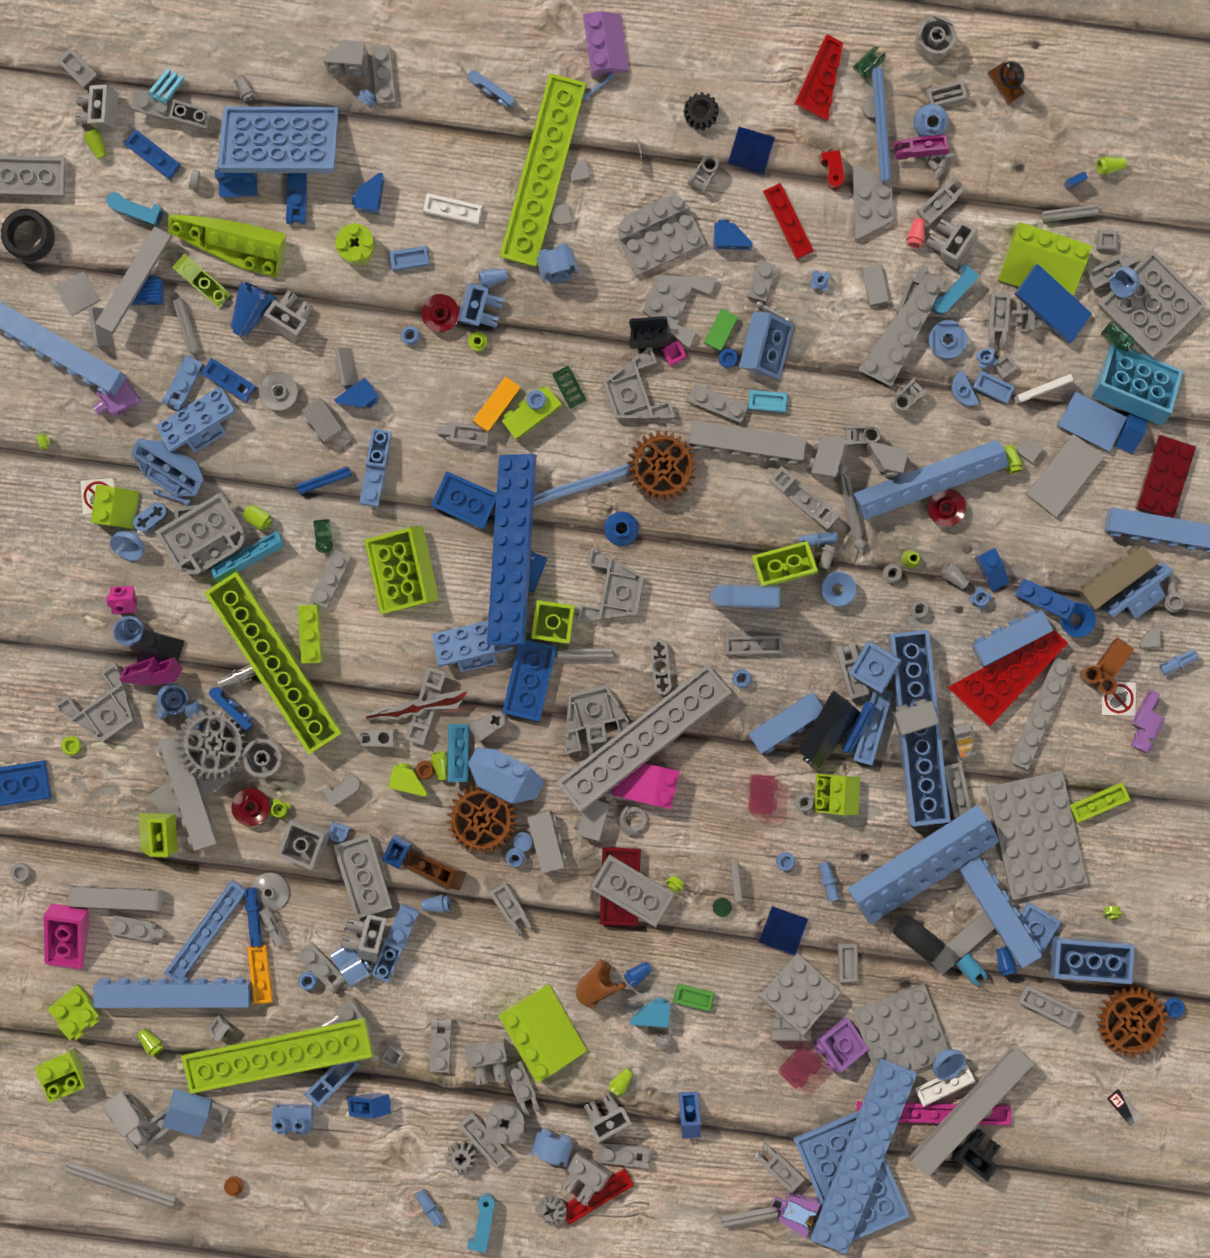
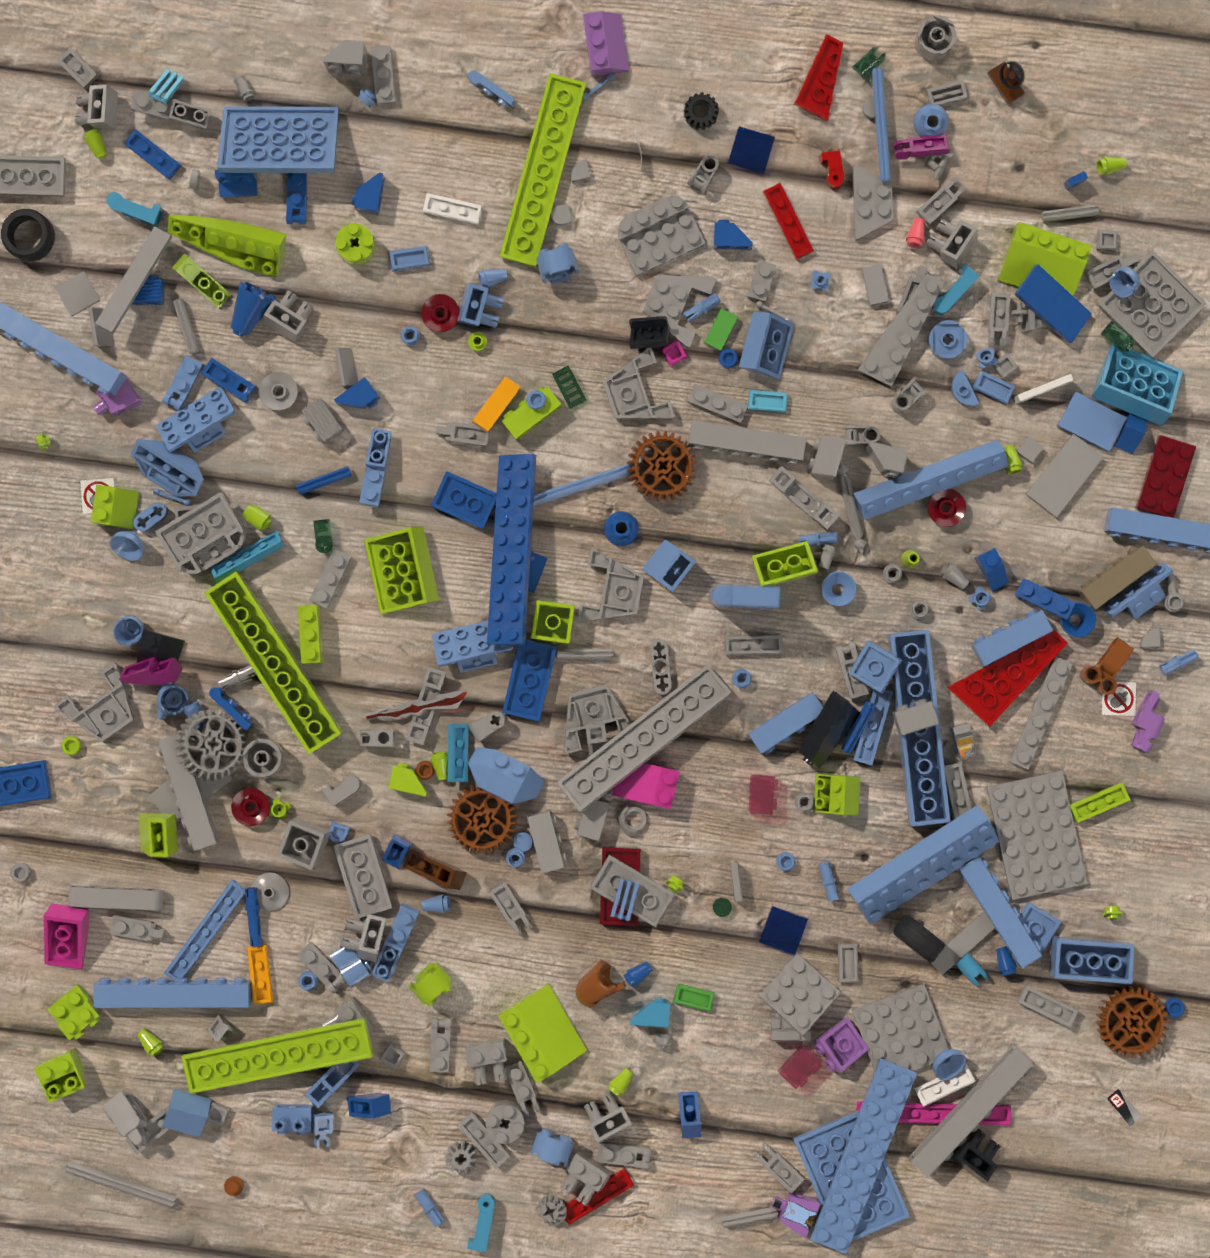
(122, 599): dark pink brick -> none
(272, 926): light grey pin -> none
(321, 1126): none -> medium blue plate
(431, 983): none -> lime brick
(620, 915): none -> medium blue tile
(668, 565): none -> medium blue slope
(702, 307): none -> medium blue axle

